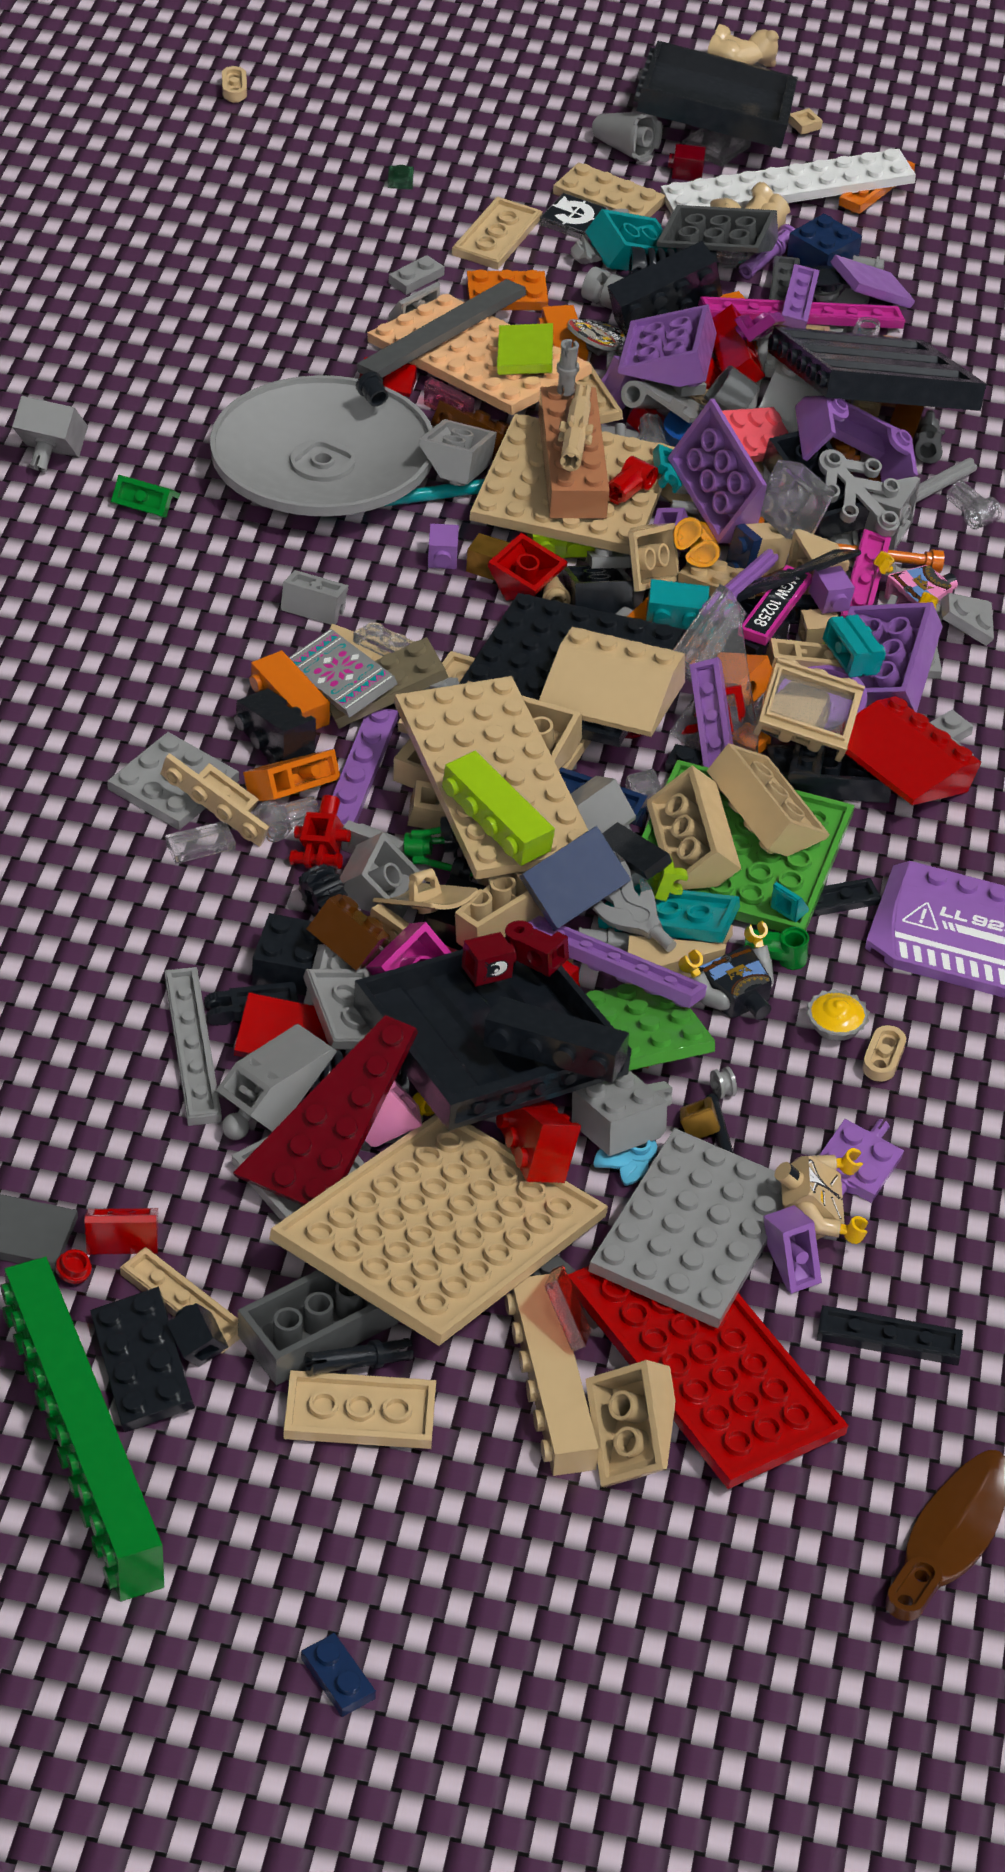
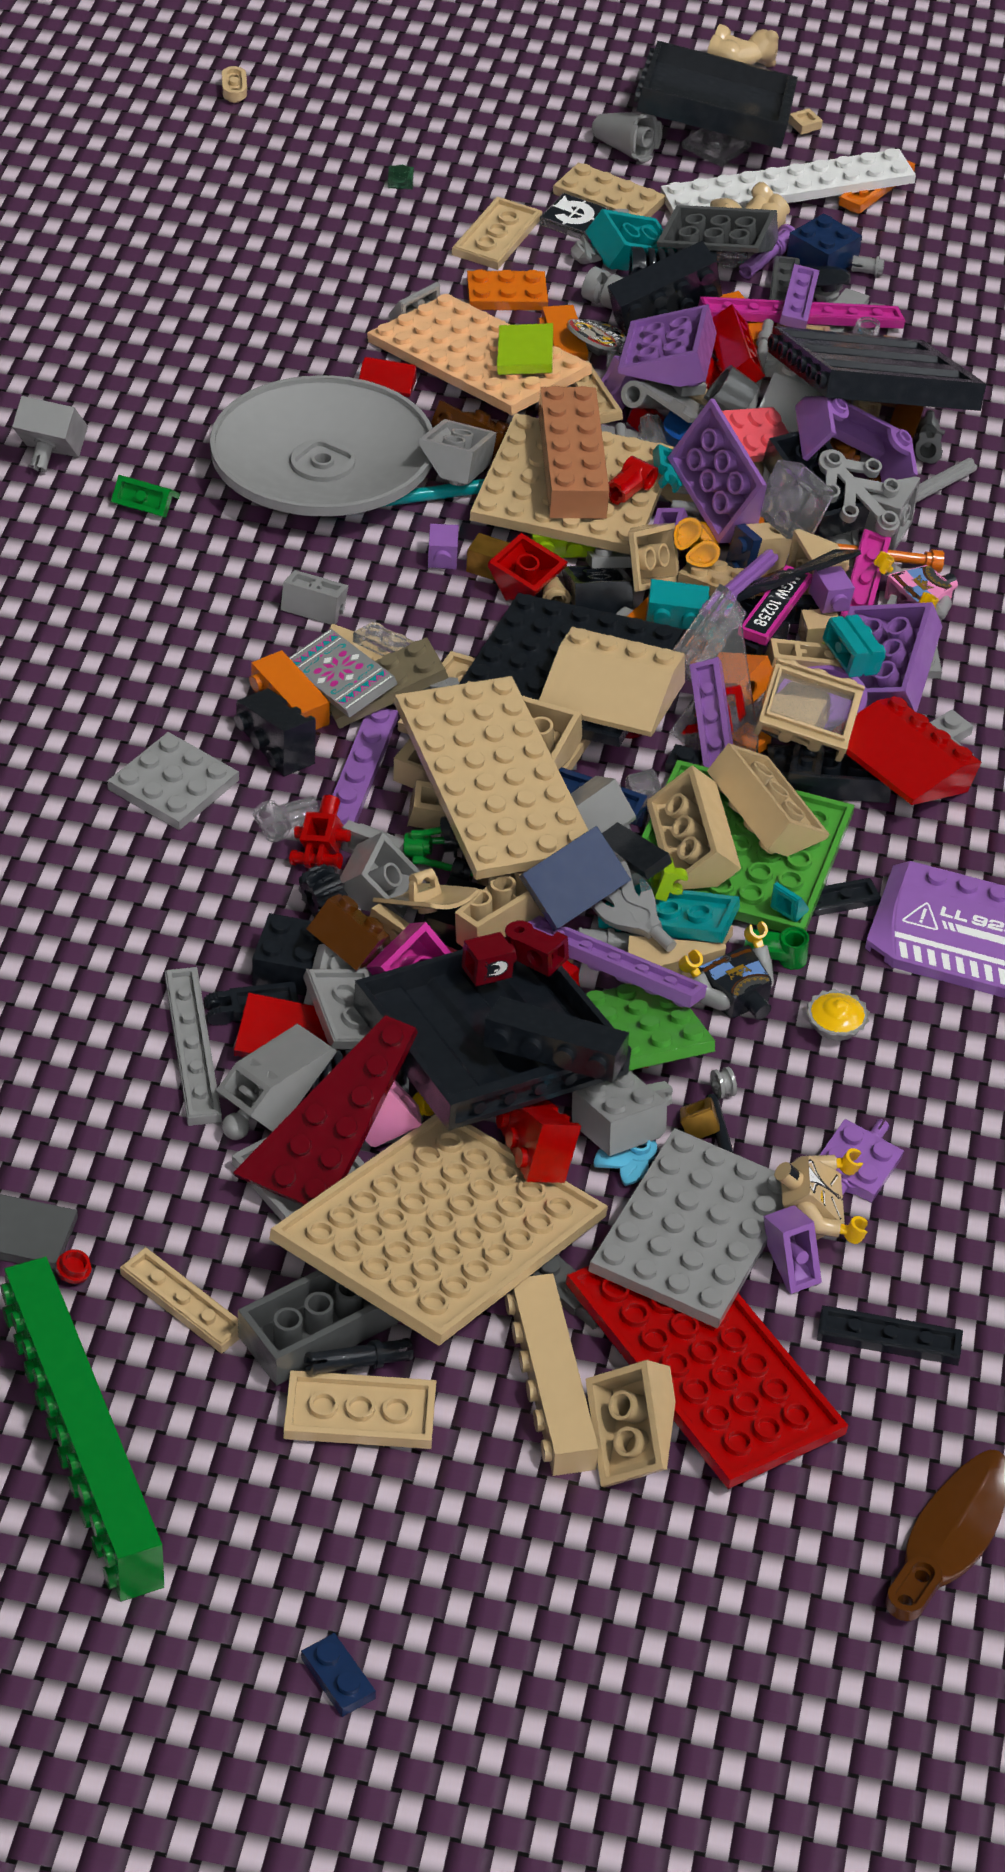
(121, 1230): red slope -> none
(142, 1359): black plate -> none
(197, 1334): black brick -> none
(200, 842): clear tile -> none
(219, 795): tan bracket -> none
(292, 775): orange slope -> none
(372, 388): black piece -> none
(416, 274): light grey plate -> none
(436, 390): clear pink plate -> none
(442, 328): dark grey tile -> none
(498, 808): lime brick -> none
(567, 367): light grey pin -> none
(568, 1308): clear red tile -> none
(576, 431): tan piece -> none
(687, 162): dark red brick -> none
(759, 327): magenta bracket -> none
(872, 281): medium lavender tile -> none
(884, 1053): tan plate -> none
(969, 615): light grey wing -> none
(976, 509): clear piece -> none

